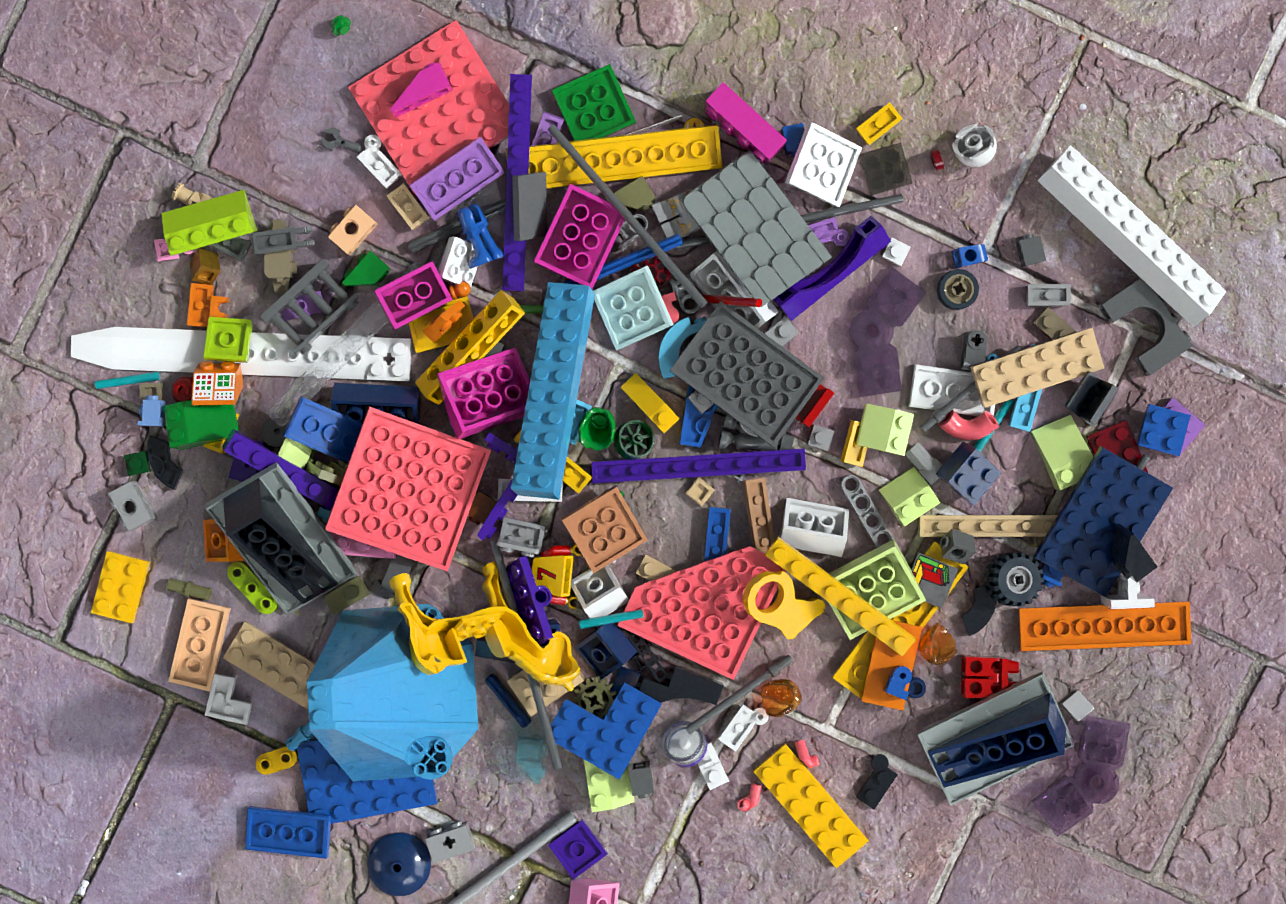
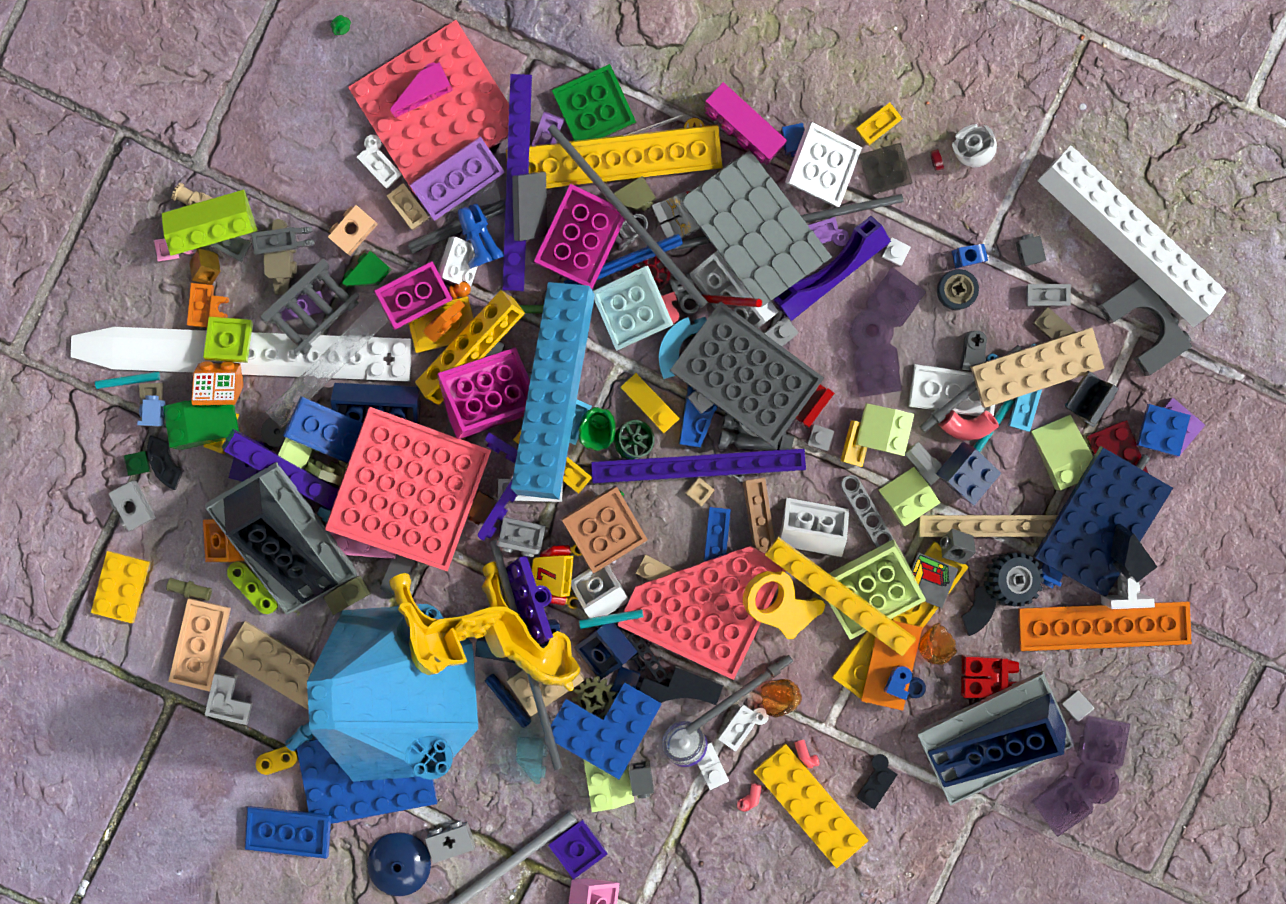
(185, 393): red cone -> none
(340, 141): dark grey bar -> none

